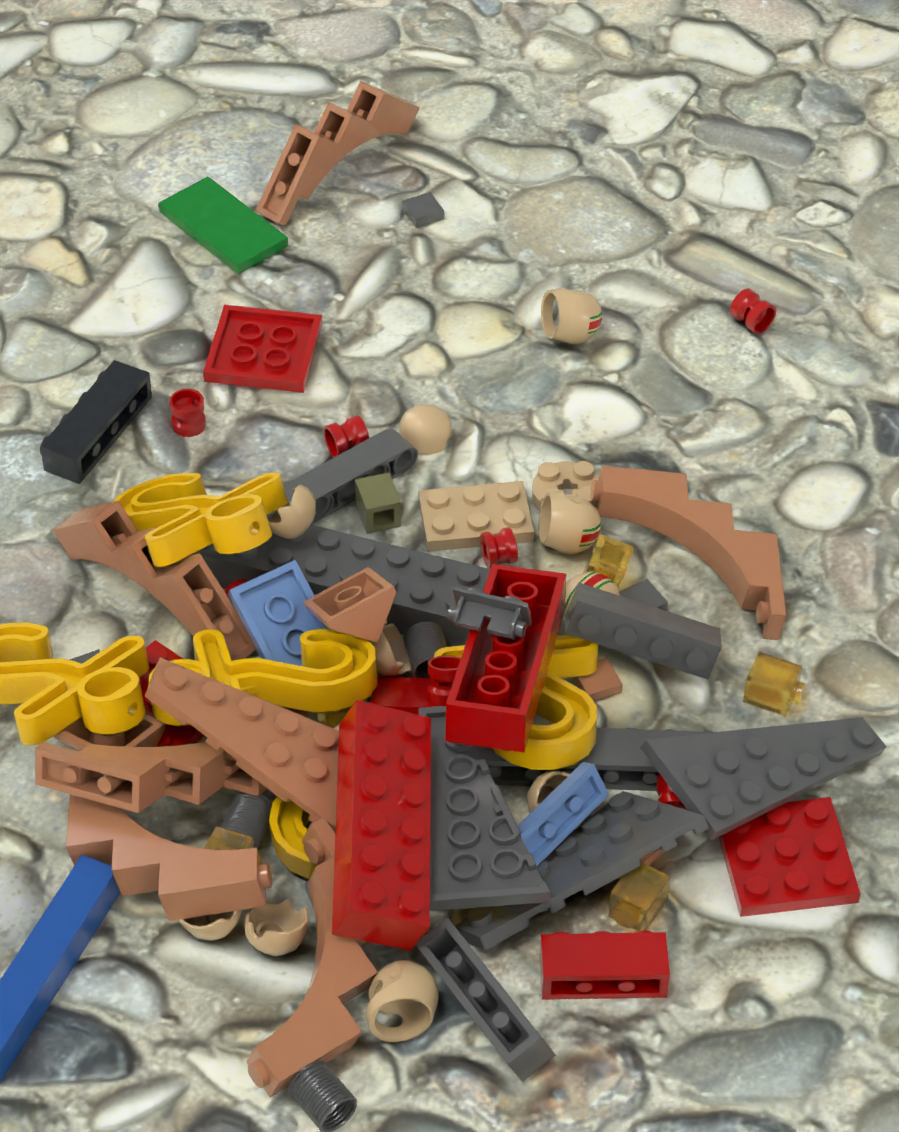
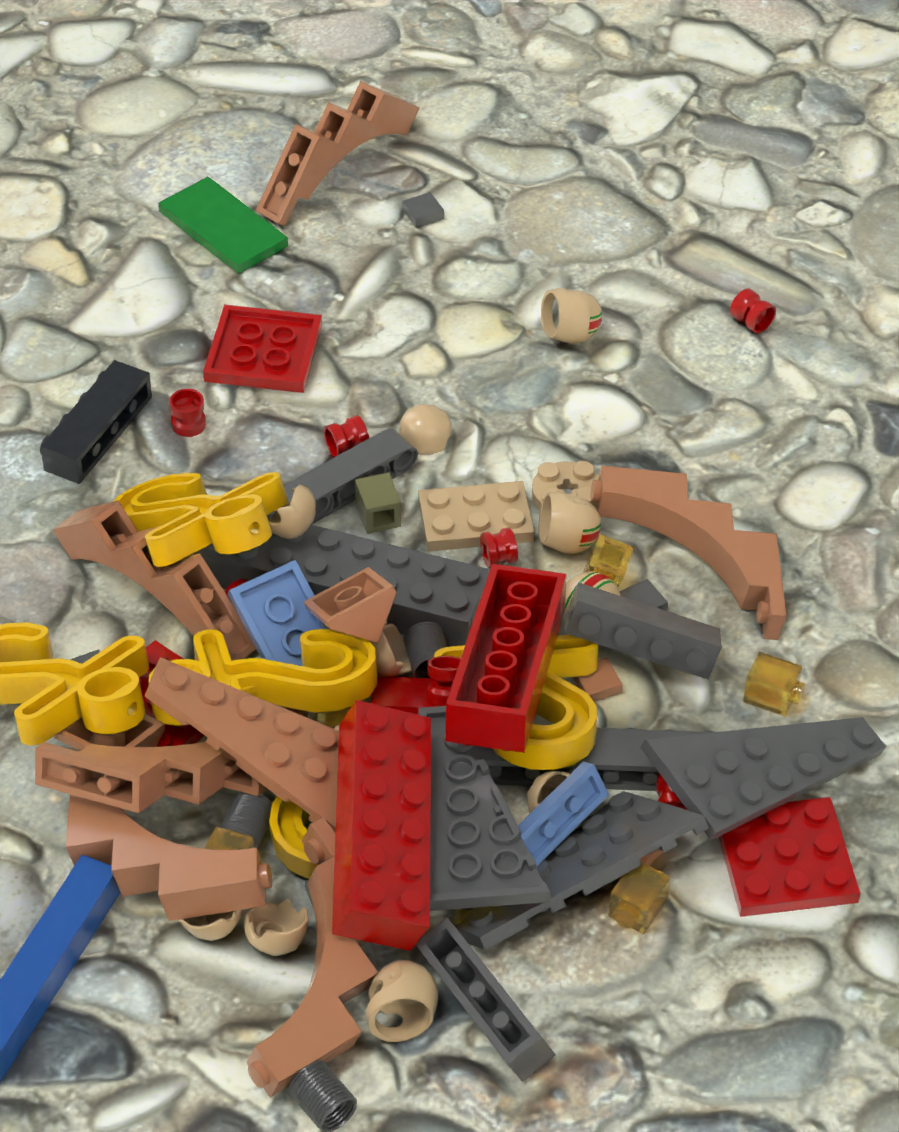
(506, 615): dark grey hinge -> none
(604, 965): red brick -> none

